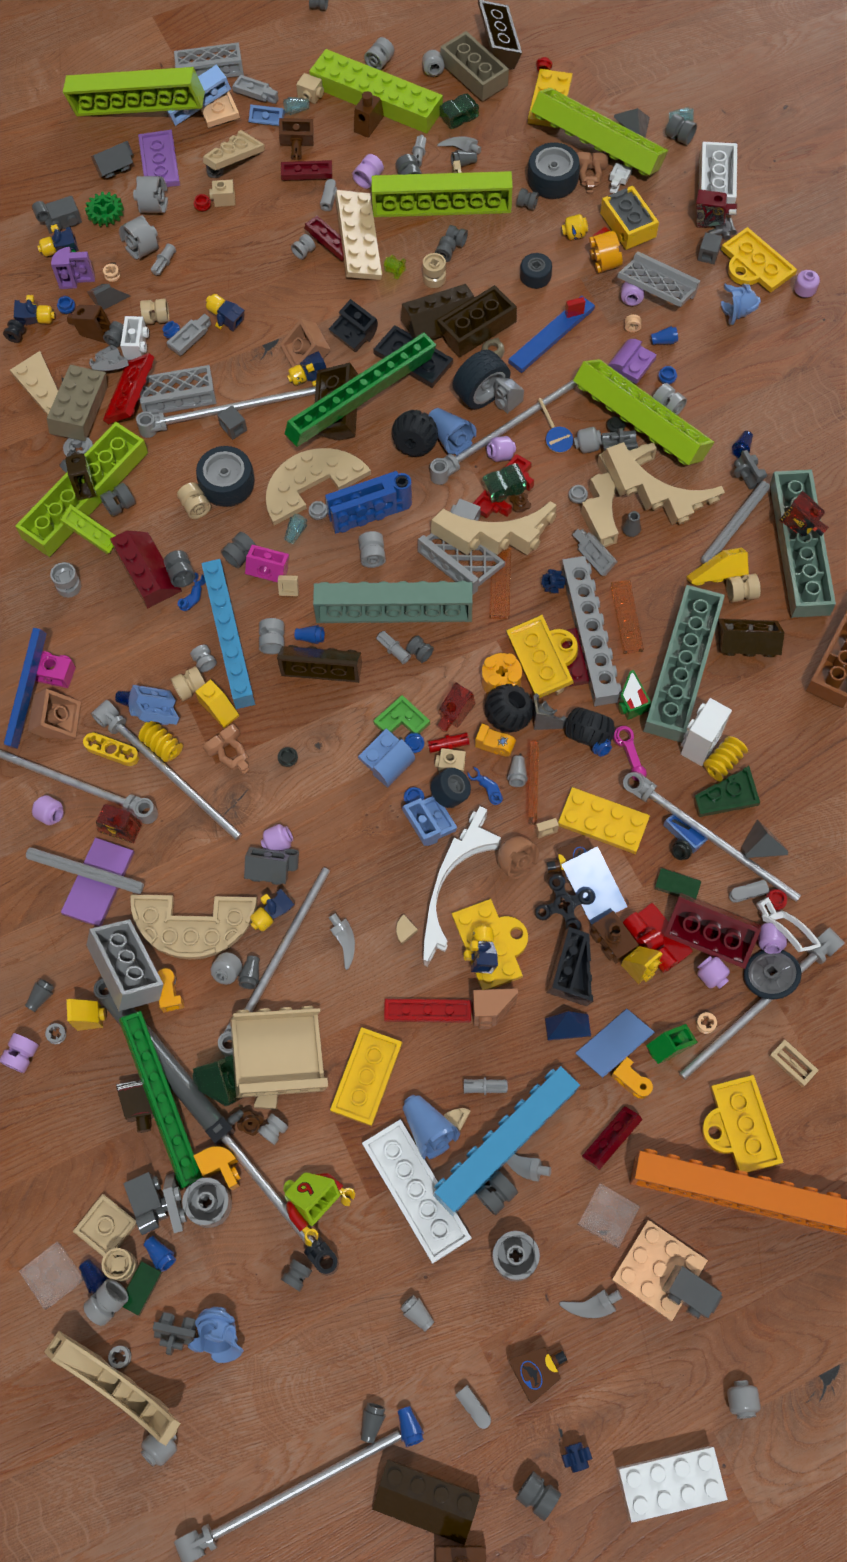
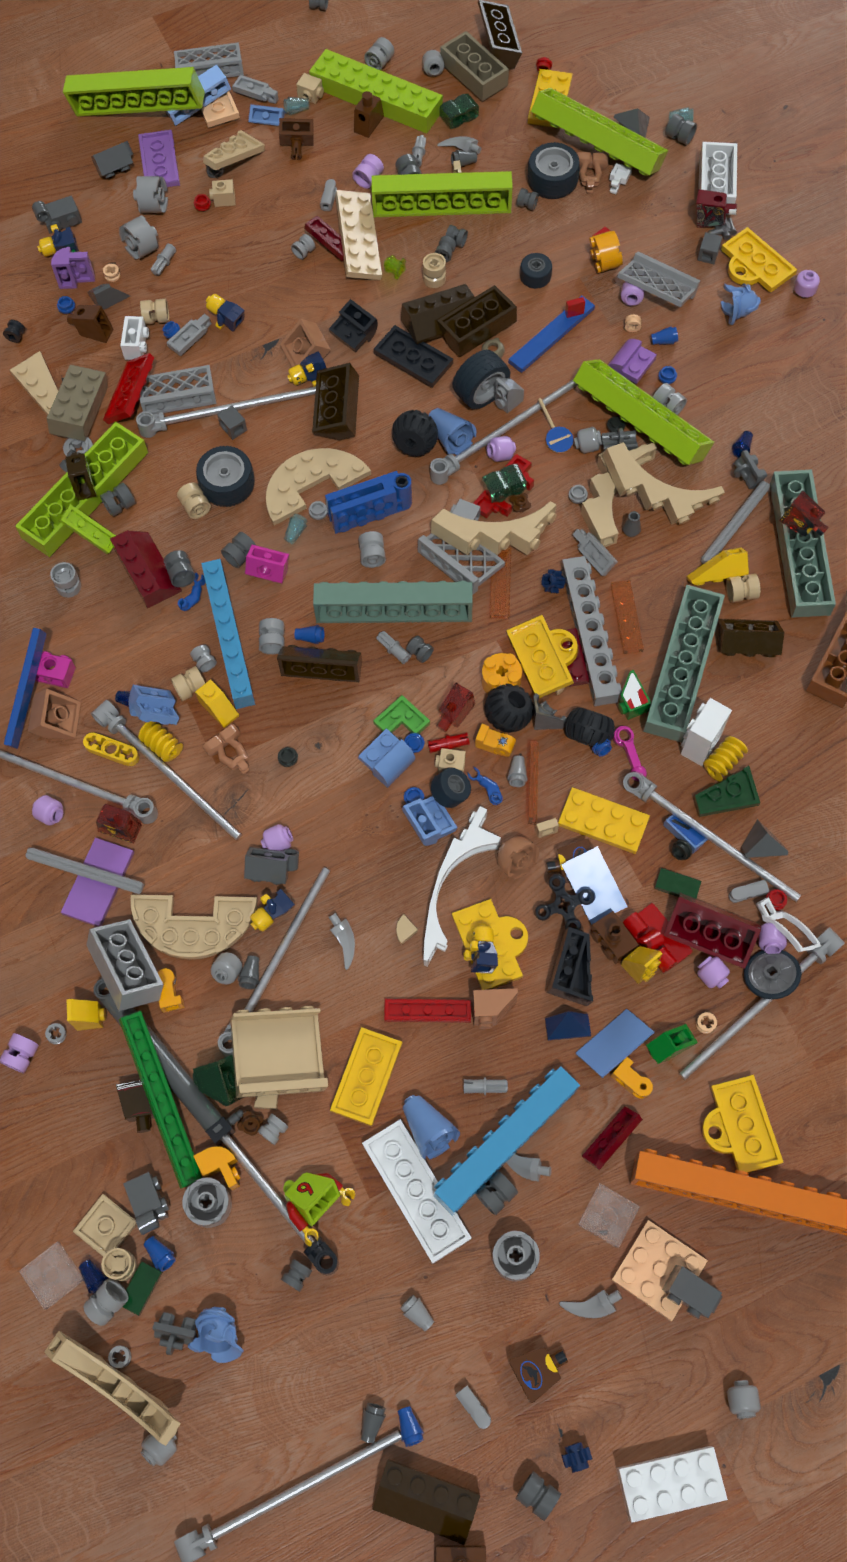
(30, 314): piece -> none
(40, 993): dark grey cone -> none
(104, 209): green gear -> none
(108, 359): light grey brick -> none
(114, 335): dark grey wheel -> none
(172, 1197): light grey wing -> none
(288, 585): tan tile -> none
(306, 170): dark red plate -> none
(359, 390): green brick -> none
(458, 1117): tan tile -> none
(575, 227): yellow head -> none
(629, 217): piece -> none
(802, 1082): tan tile -> none

